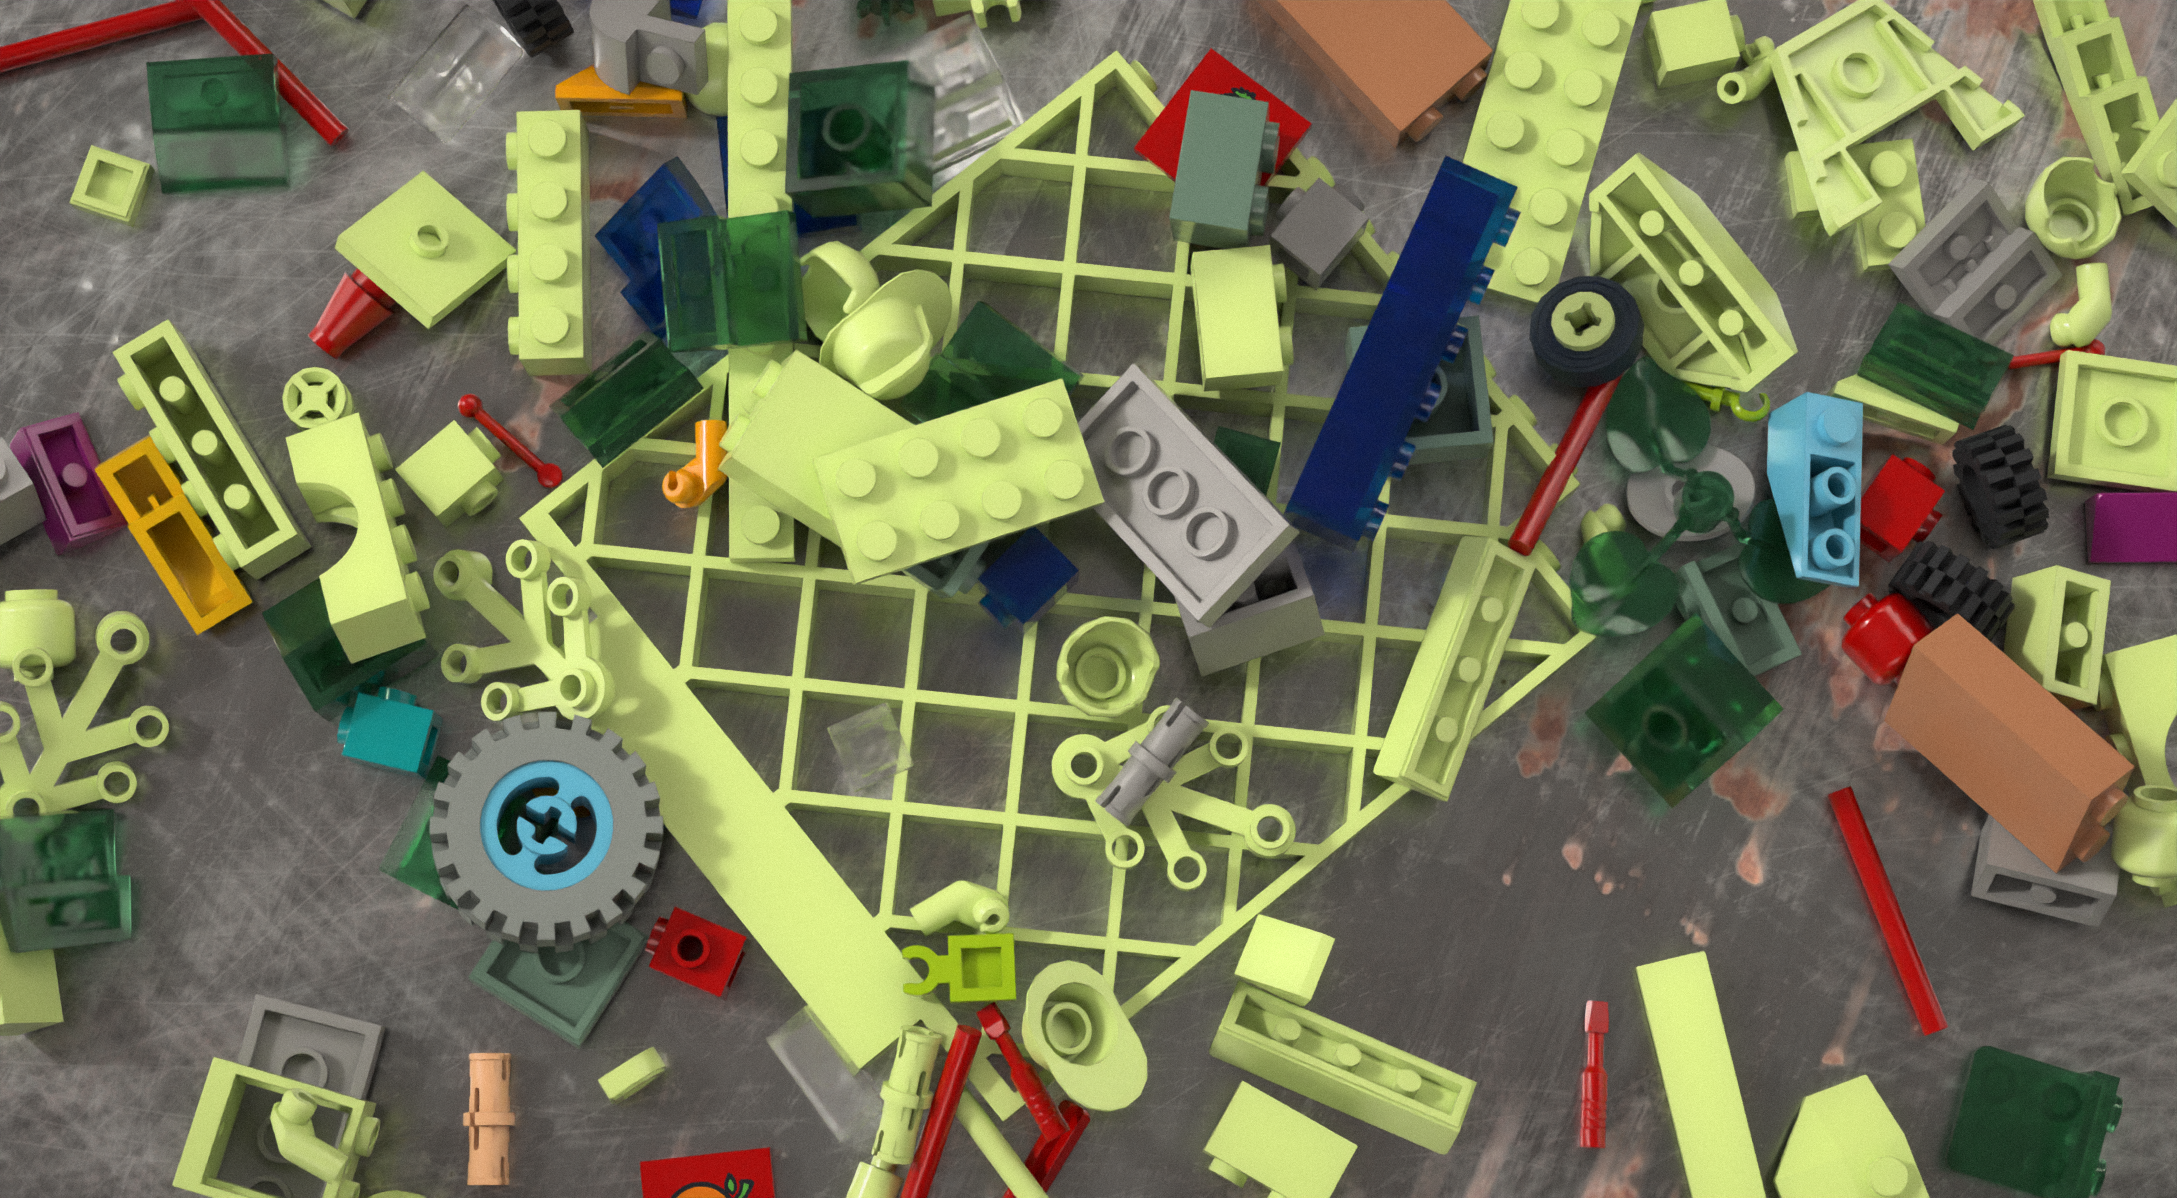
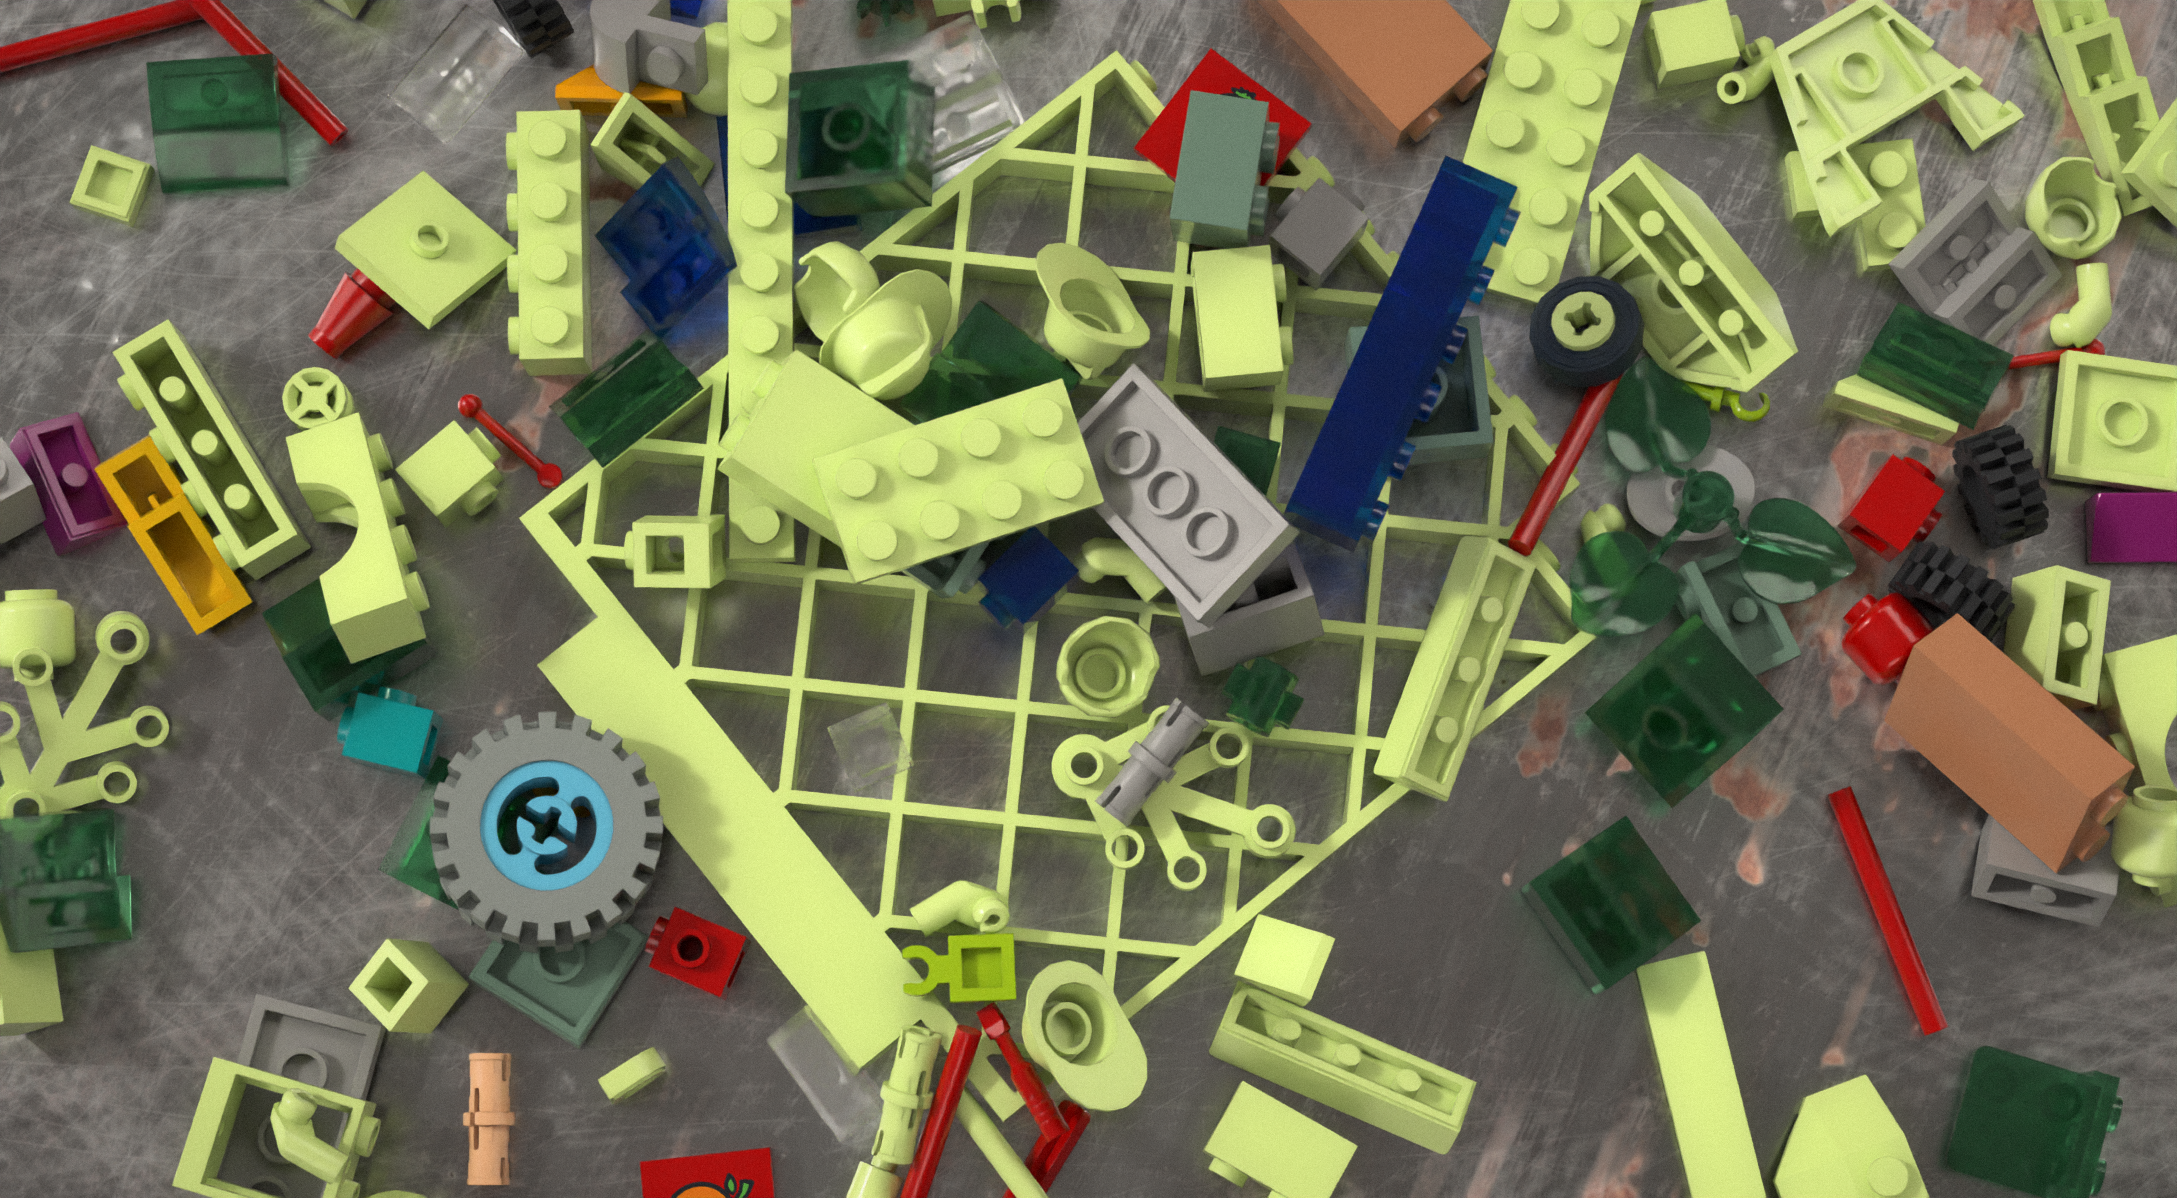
(408, 986): none -> yellowish green brick
(528, 634): yellowish green plant -> none
(638, 142): none -> yellowish green slope
(655, 566): none -> yellowish green brick
(701, 476): light orange arm -> none
(732, 282): clear green slope -> none
(1088, 309): none -> yellowish green piece
(1116, 558): none -> yellowish green arm
(1262, 696): none -> clear green gear
(1594, 1078): red piece -> none
(1611, 905): none -> clear green slope
(1817, 485): medium azure slope -> none

